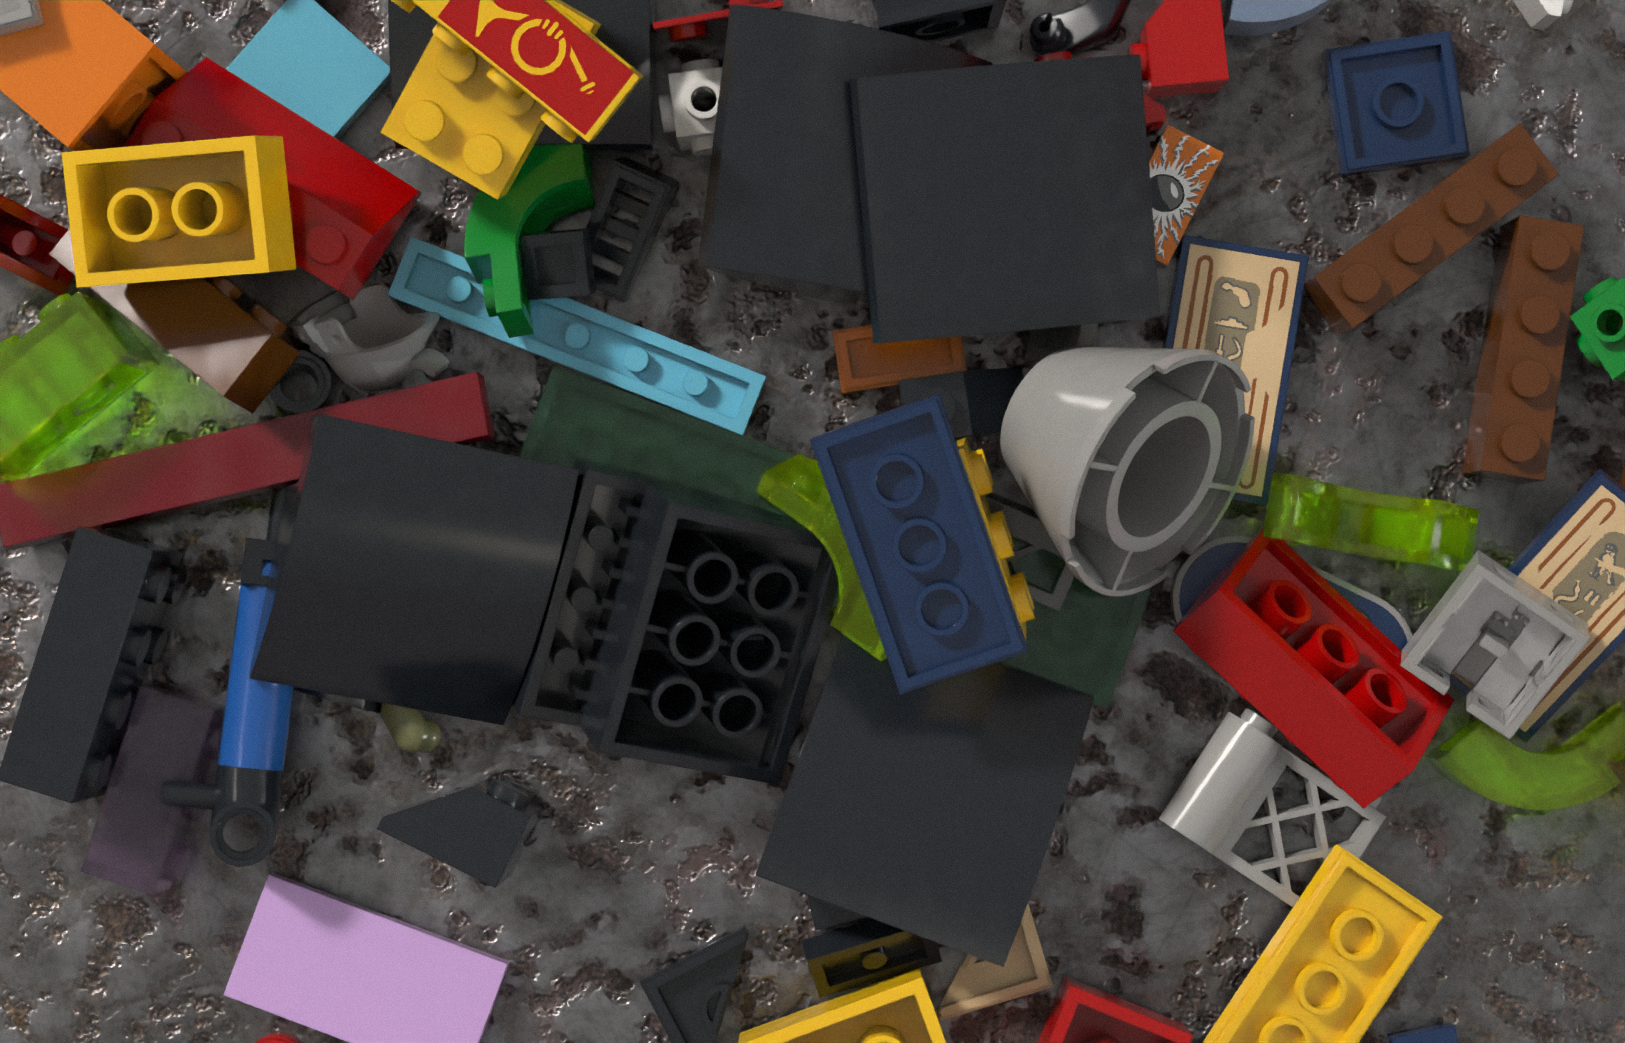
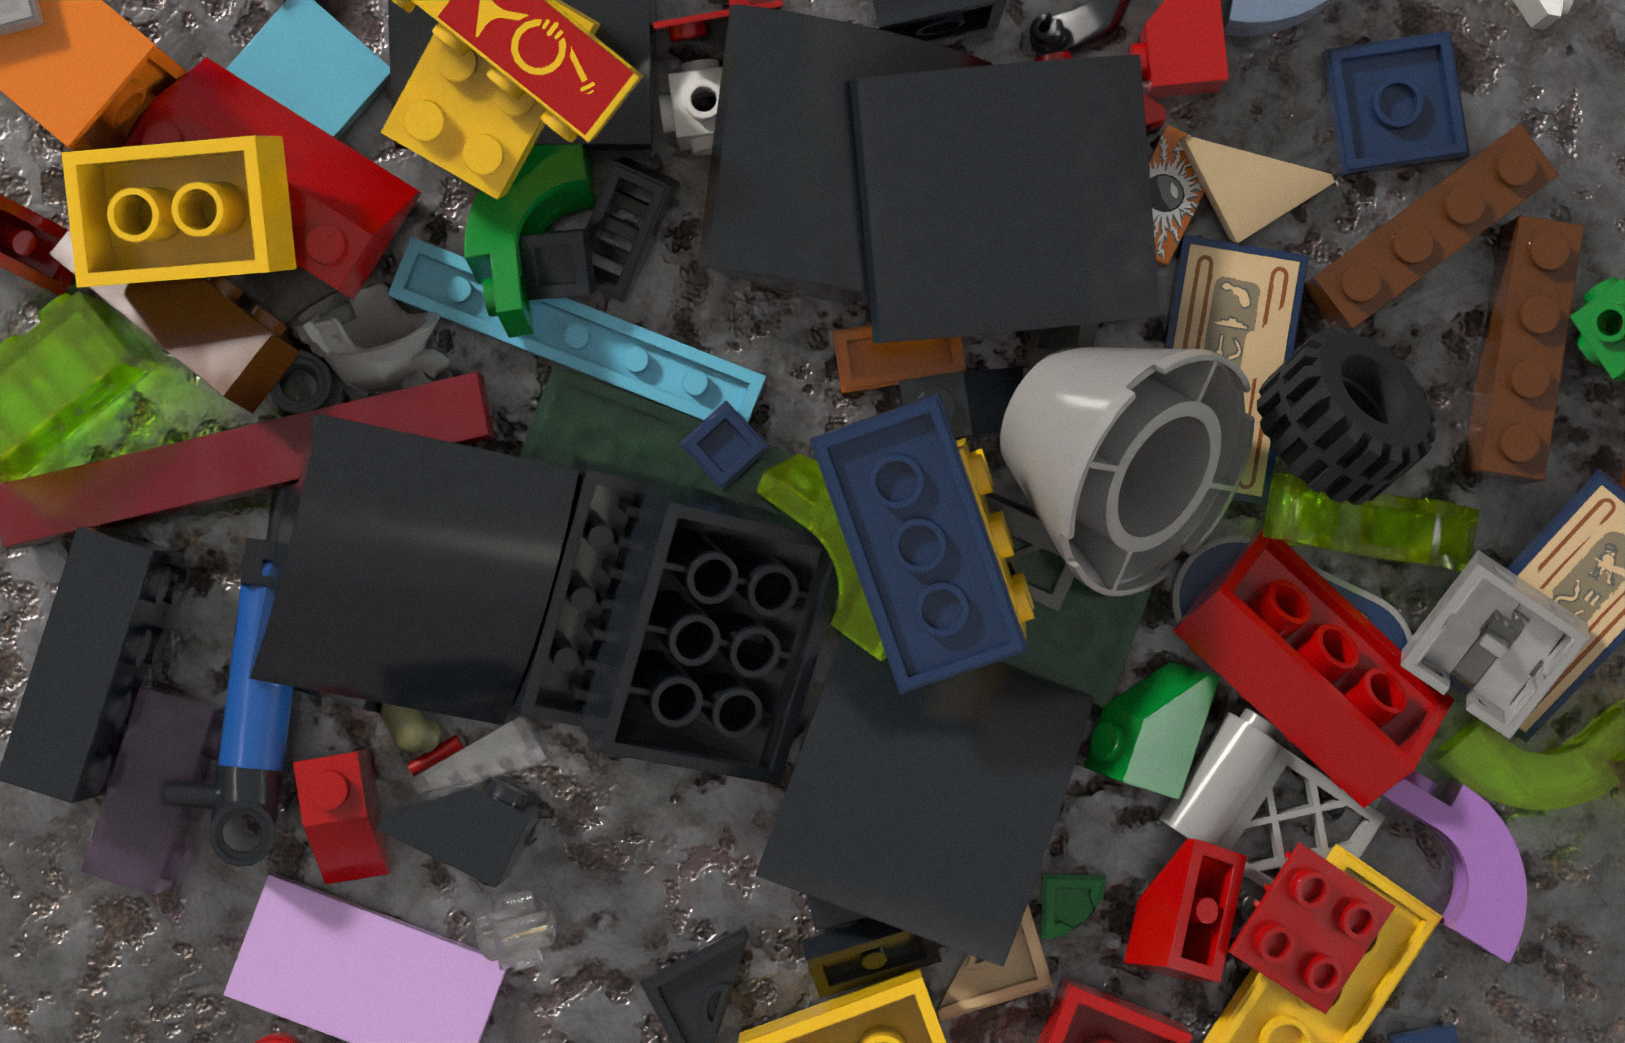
(342, 815): none -> red slope
(434, 757): none -> red piece
(500, 752): none -> clear slope
(515, 930): none -> clear gear
(724, 445): none -> dark blue tile
(1068, 901): none -> green tile
(1153, 730): none -> green slope
(1188, 914): none -> red slope
(1250, 187): none -> tan tile
(1311, 928): none -> red hinge
(1346, 416): none -> black tyre
(1488, 871): none -> medium lavender arch

